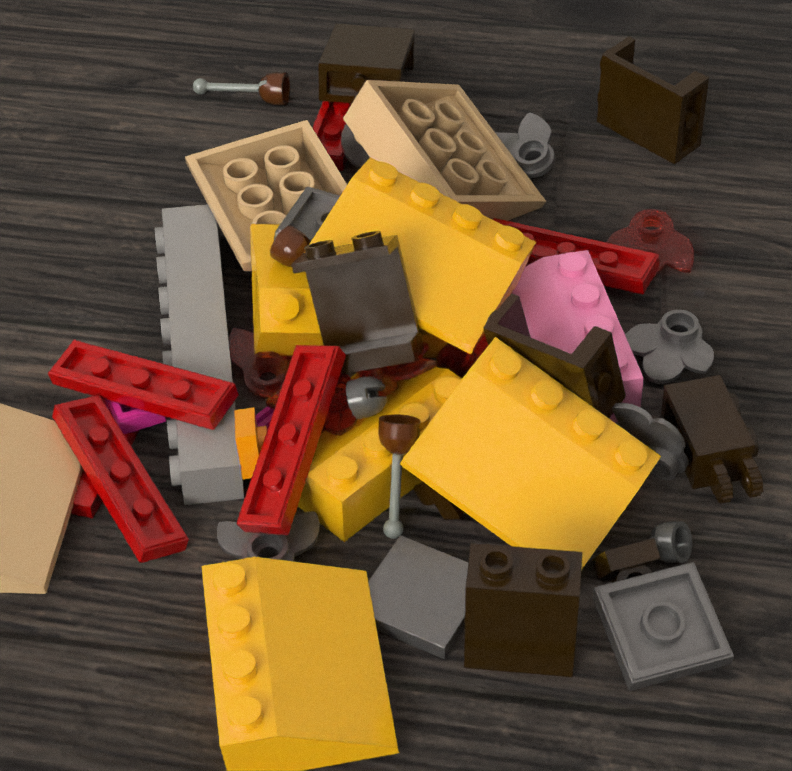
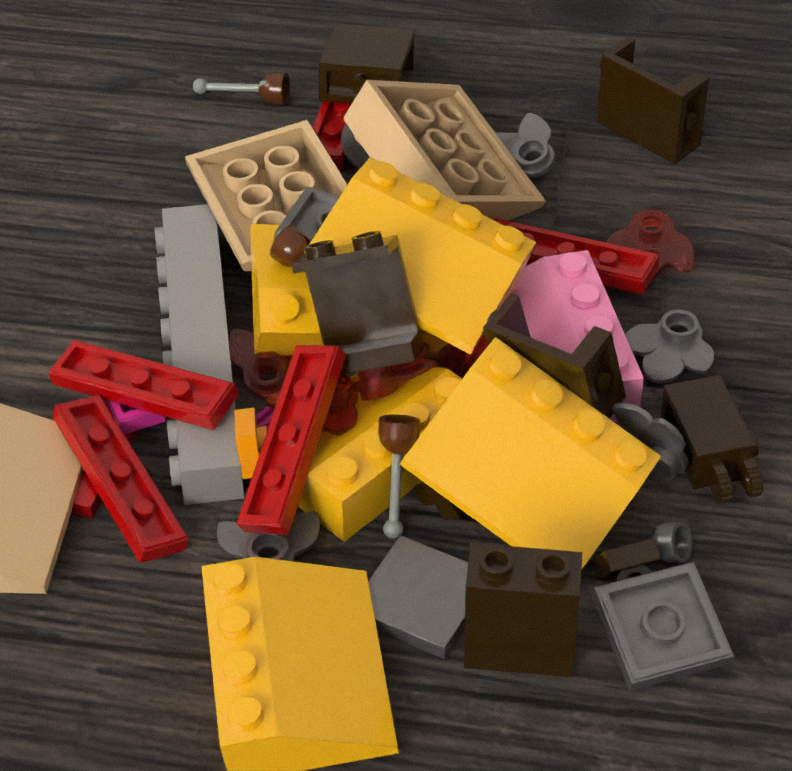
(364, 397): dark grey hinge -> none

